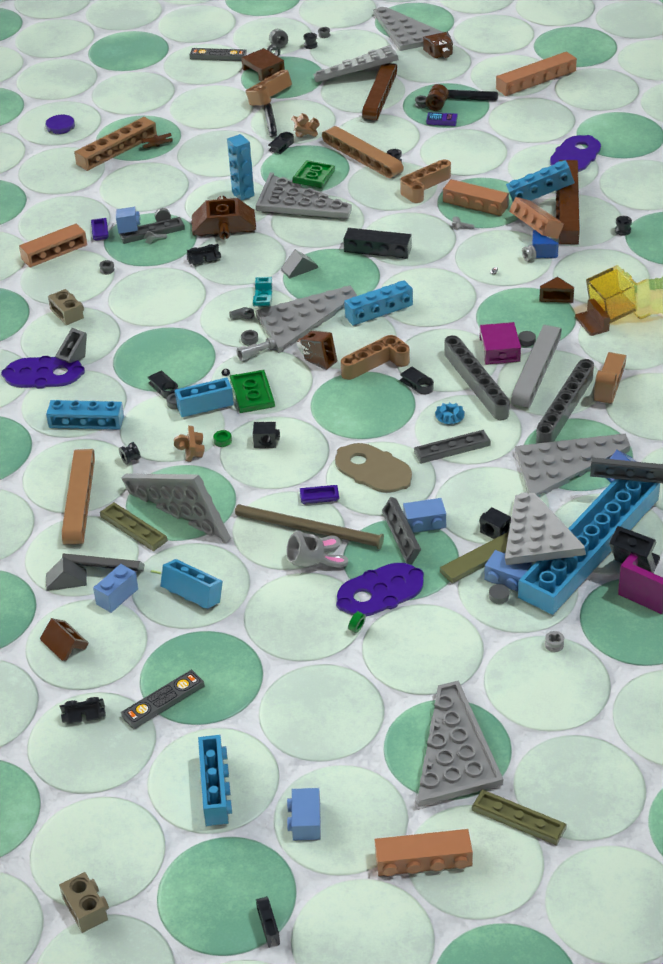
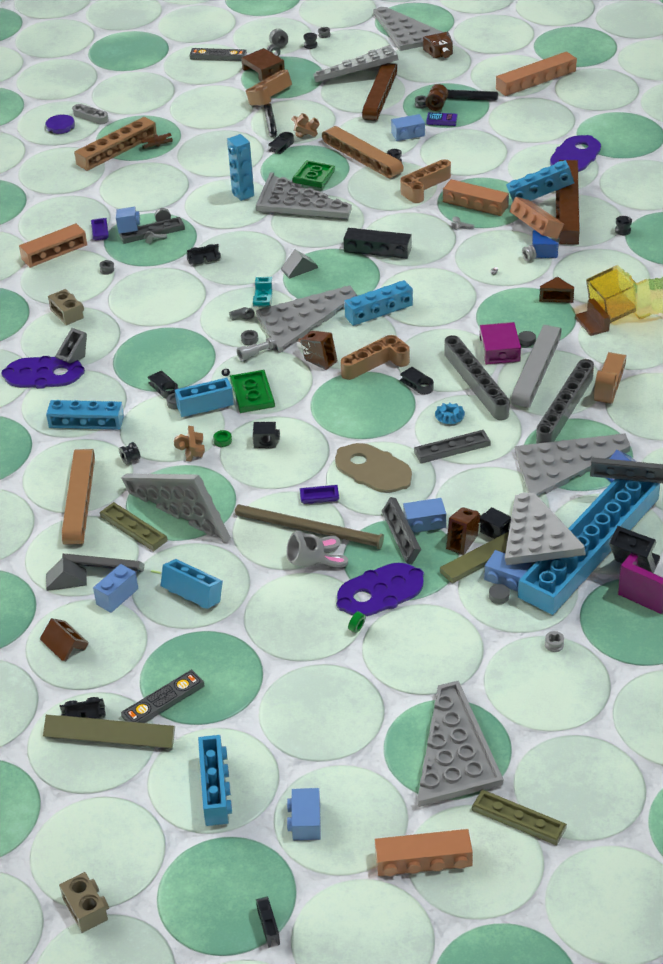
(90, 114): none -> light grey beam
(109, 731): none -> olive tile
(223, 217): reddish brown slope -> none
(408, 127): none -> medium blue brick
(465, 524): none -> reddish brown torso

